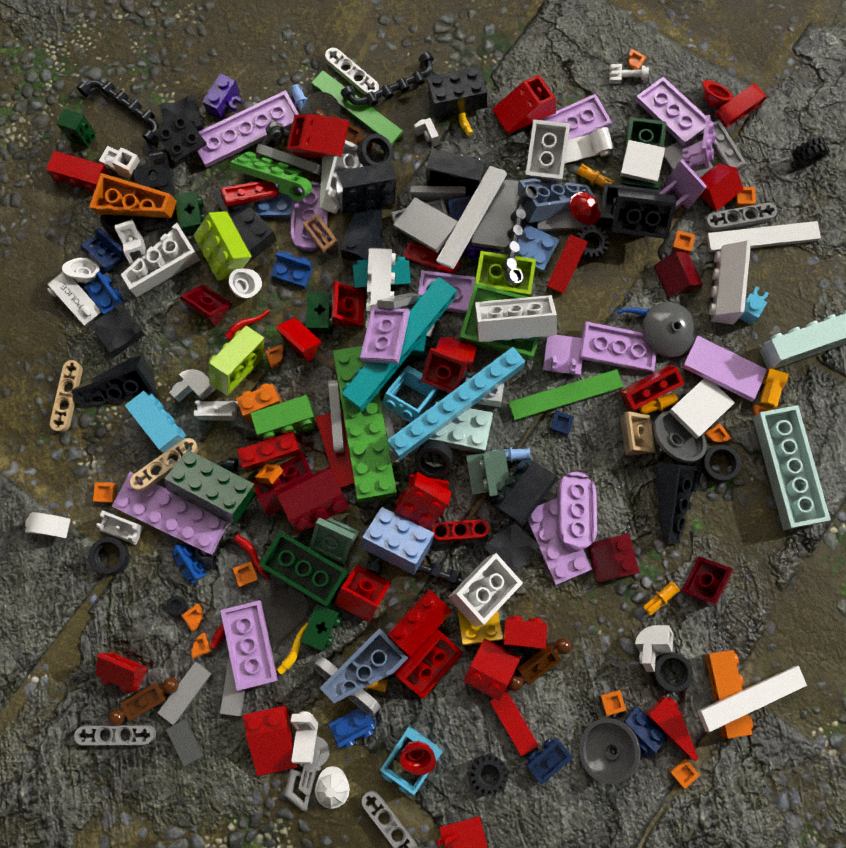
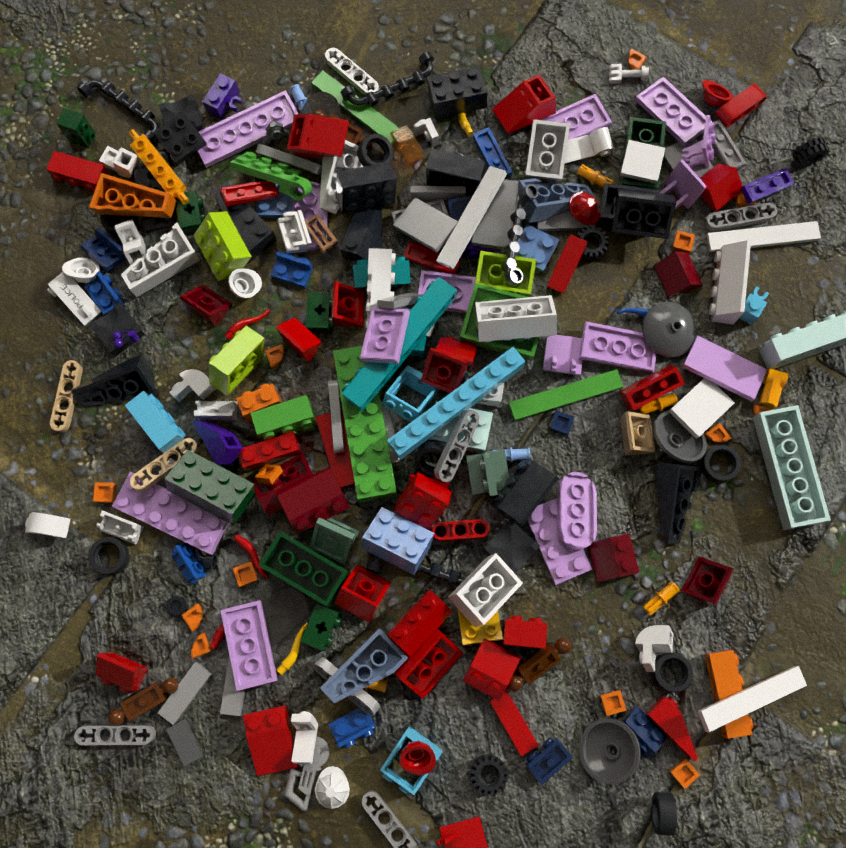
(118, 342): none -> dark purple piece
(158, 166): none -> light orange plate
(220, 442): none -> dark purple slope
(294, 232): none -> white hinge
(407, 144): none -> clear orange slope
(453, 443): none -> light grey beam
(491, 151): none -> blue plate
(664, 813): none -> black tyre
(767, 186): none -> dark purple plate

